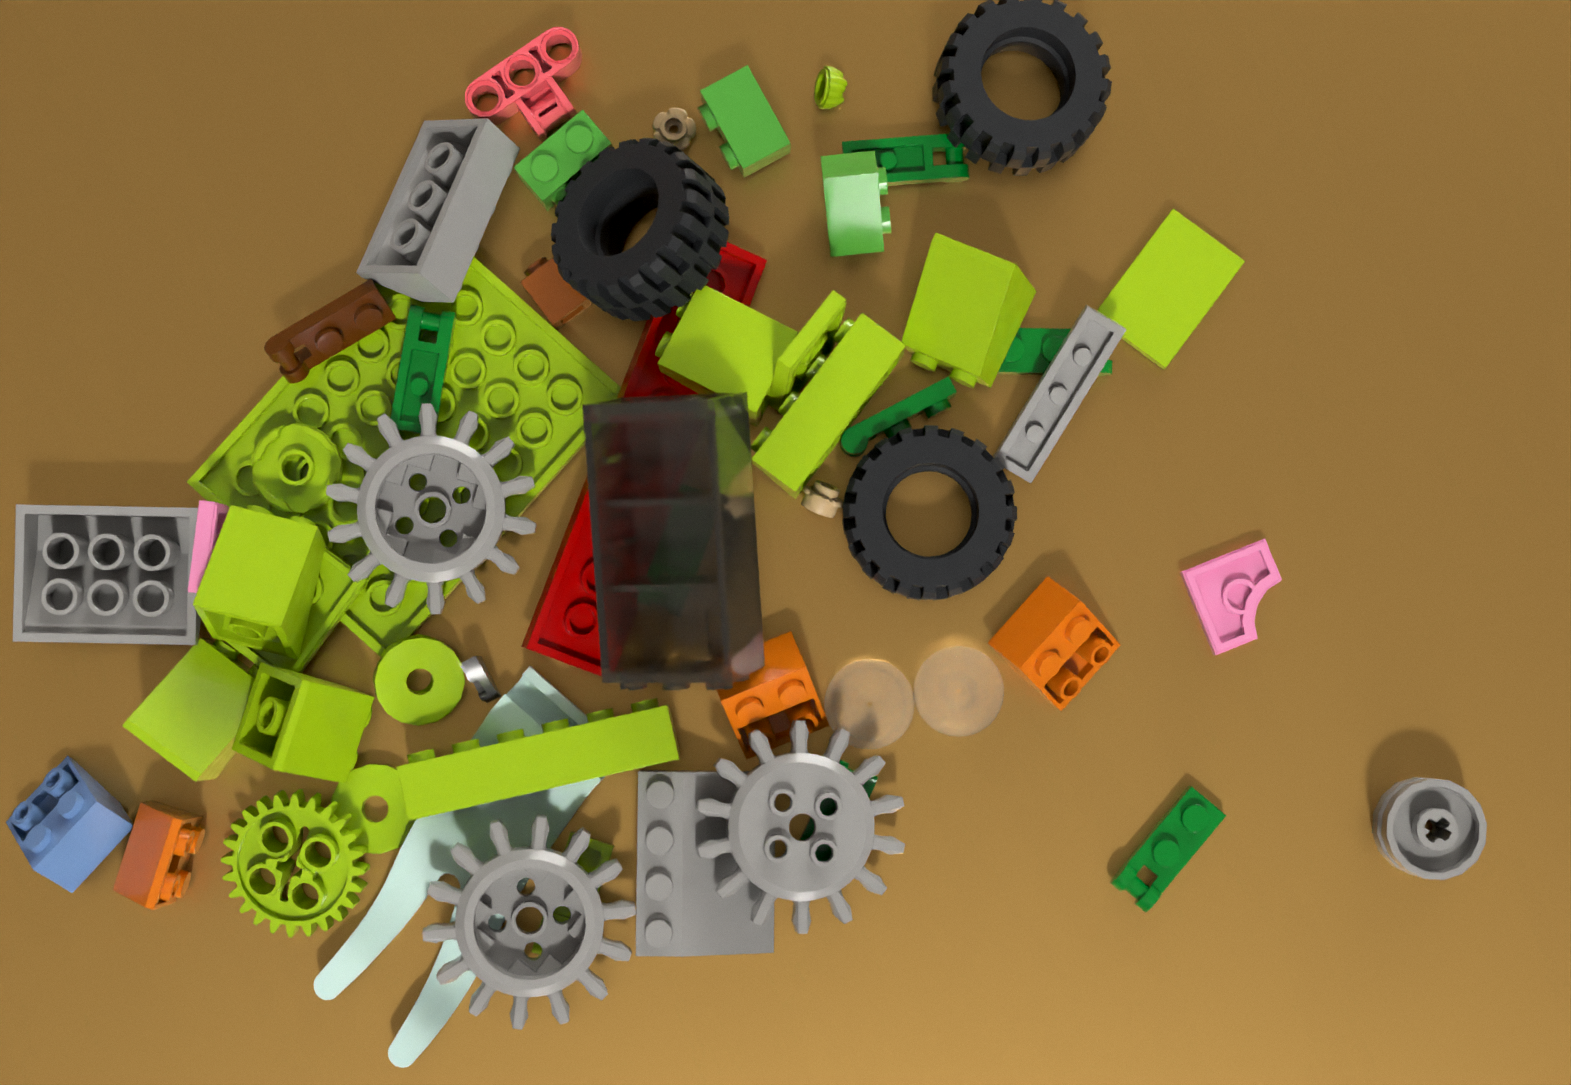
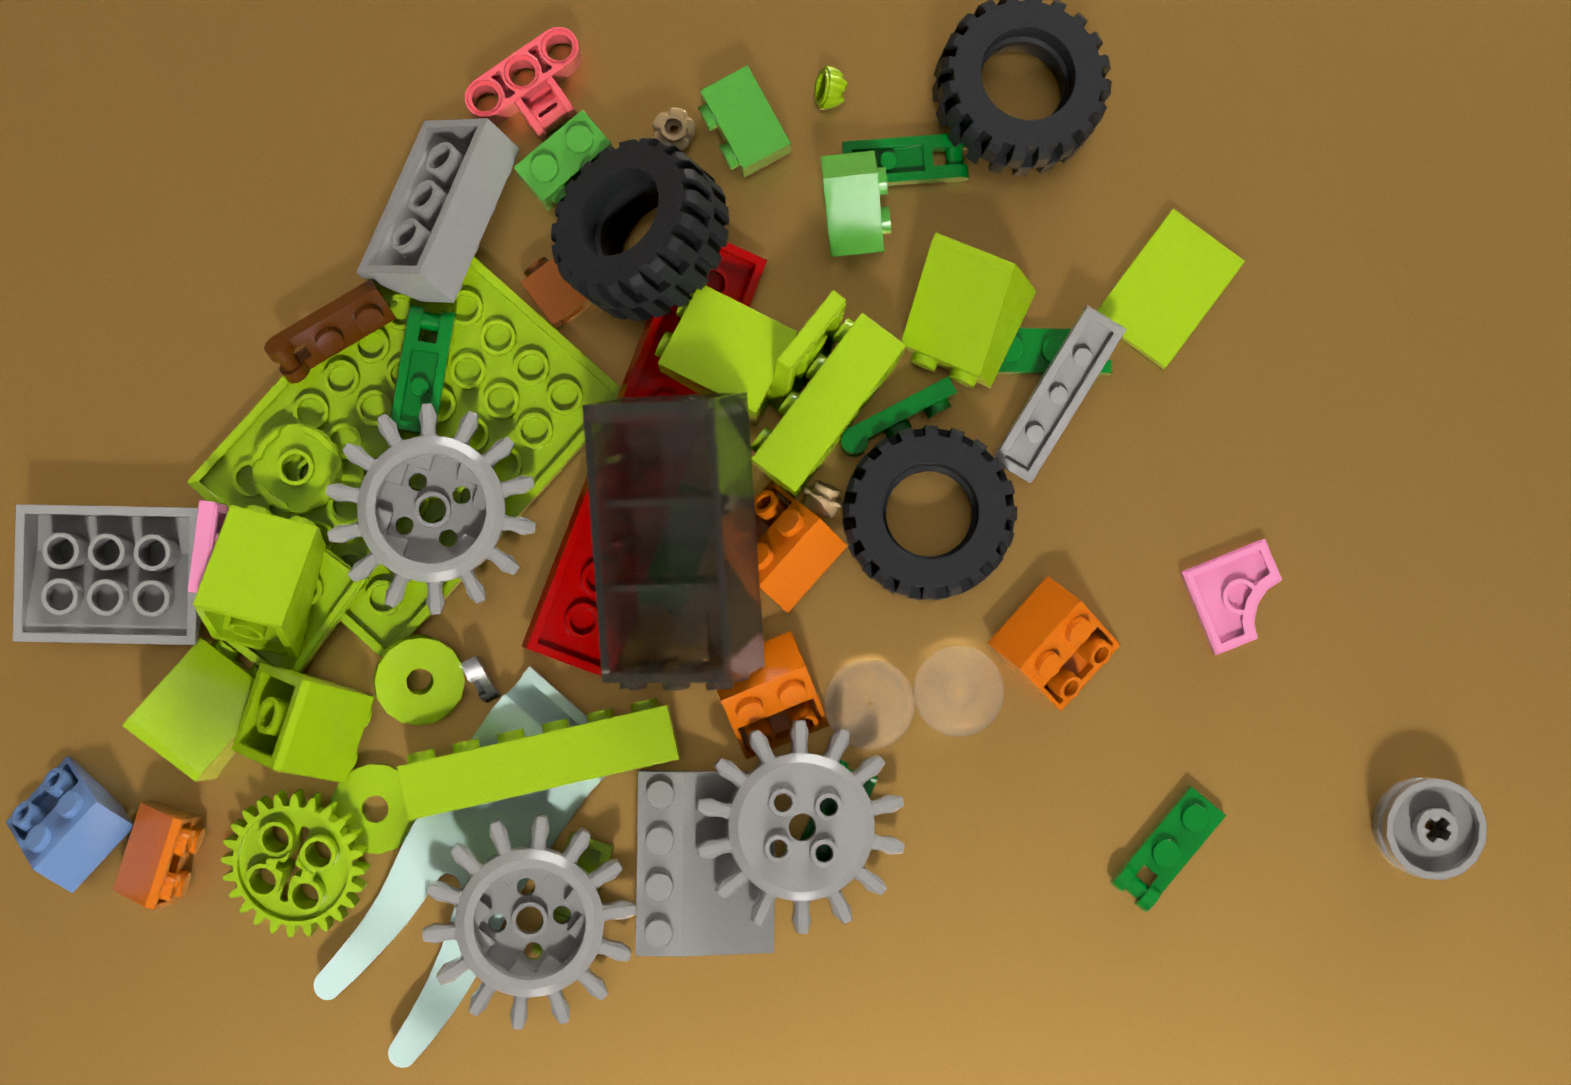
(791, 546): none -> orange slope

